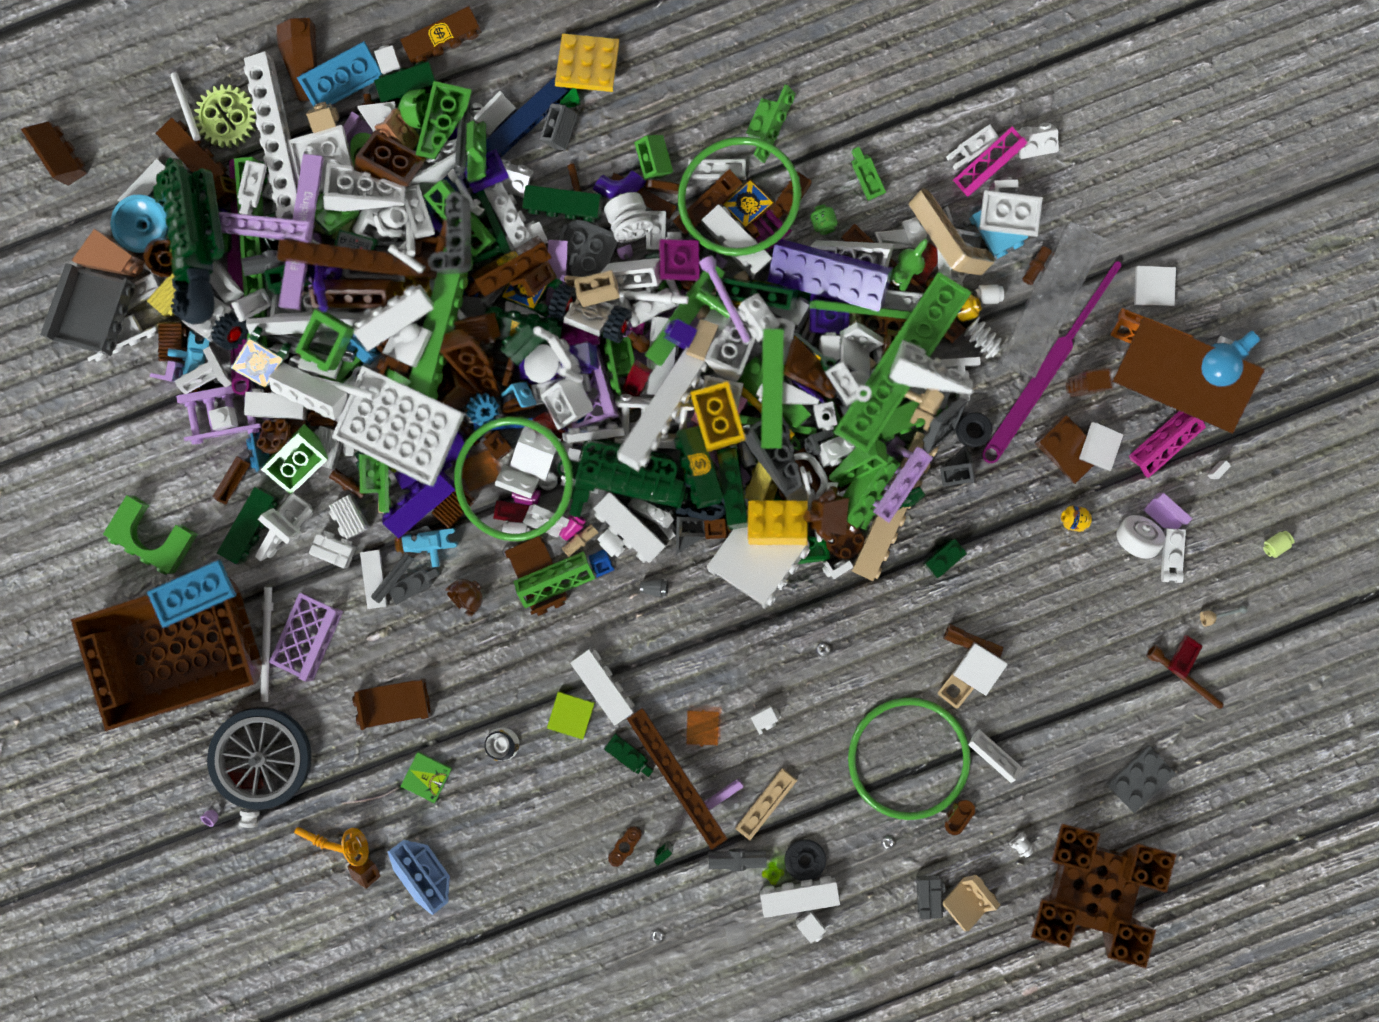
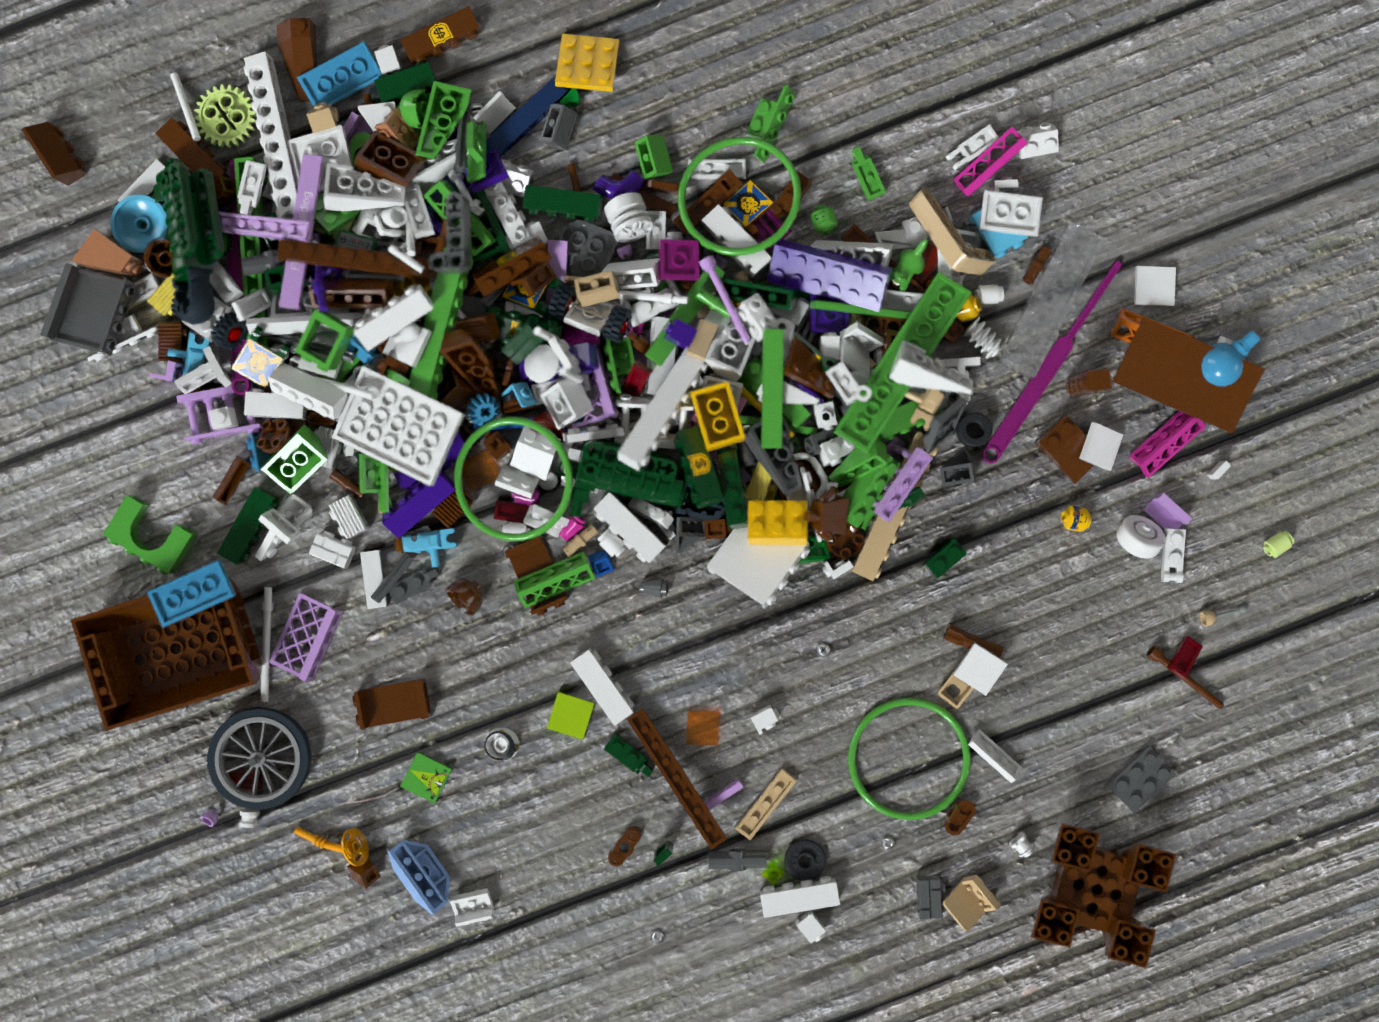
(472, 907): none -> white bracket

